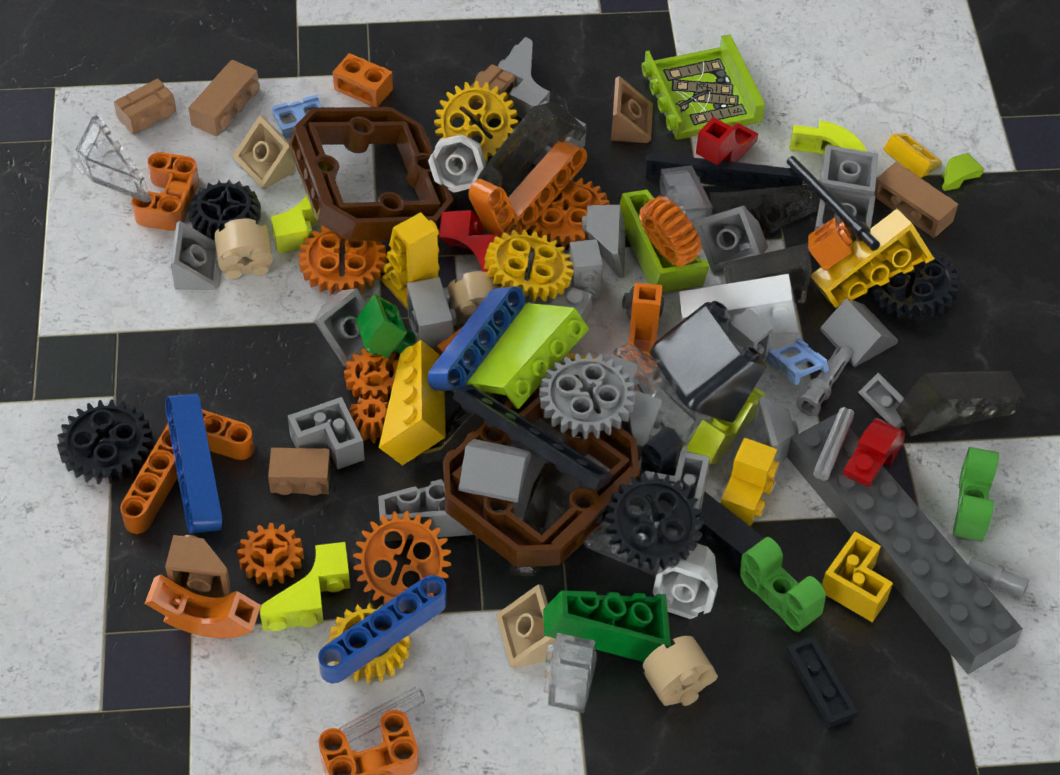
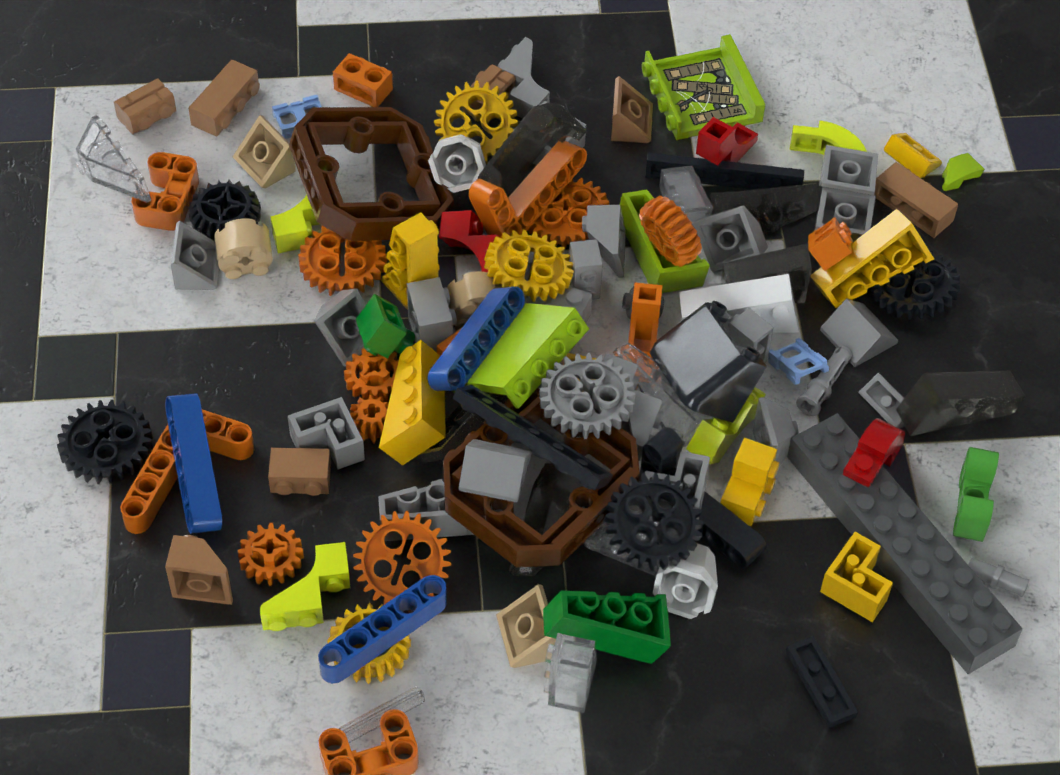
(202, 615): orange arch -> none
(679, 671): tan brick -> none
(764, 575): bright green beam -> none
(833, 444): light grey axle -> none
(858, 228): black bar -> none

